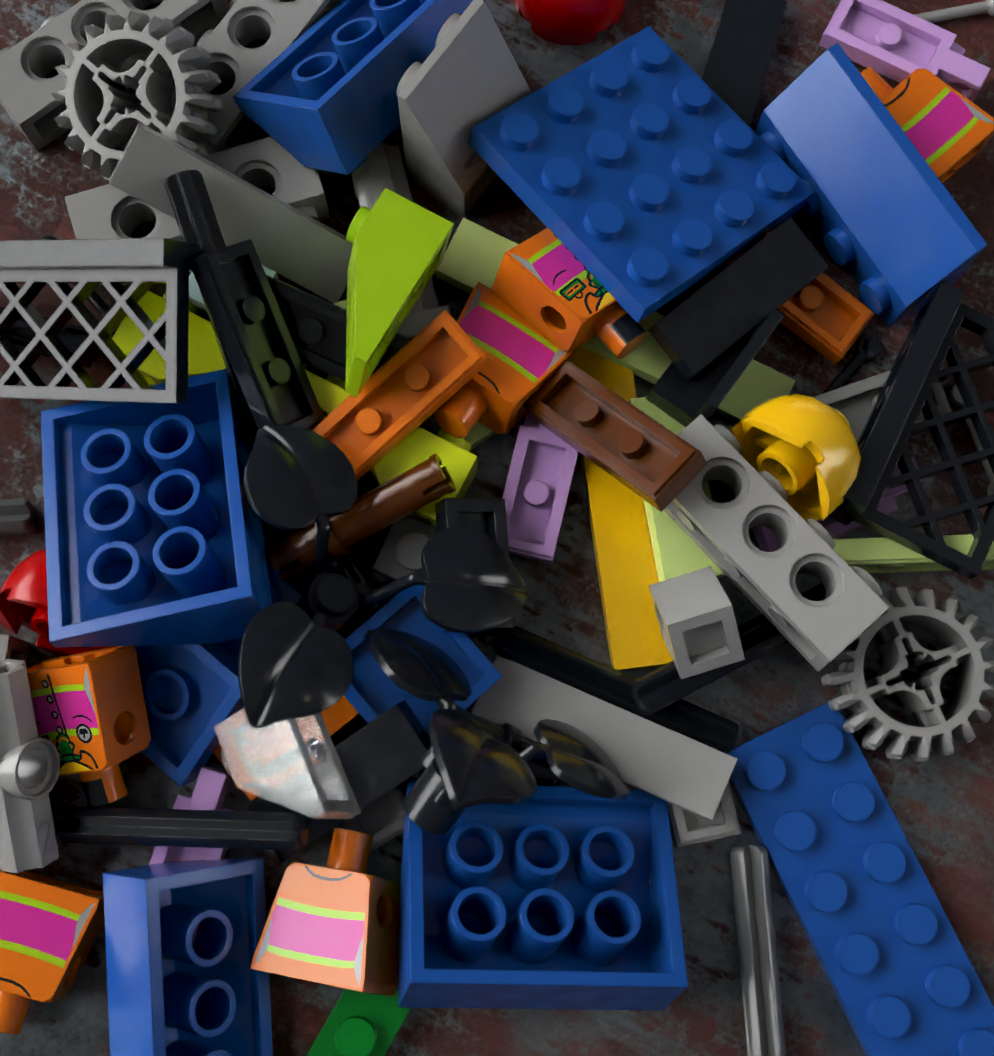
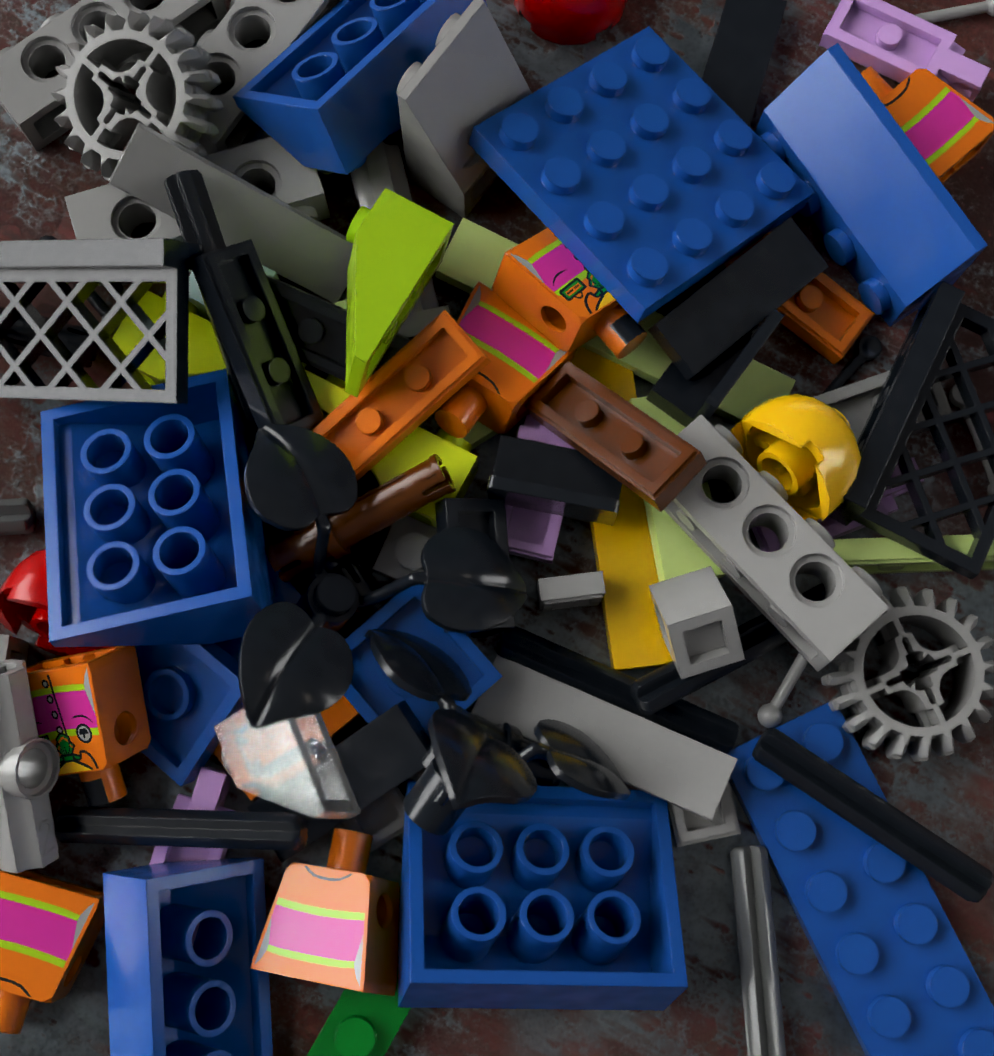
(553, 481): none -> black panel
(570, 591): none -> light grey tile
(770, 714): none -> light grey hinge
(873, 815): none -> black axle

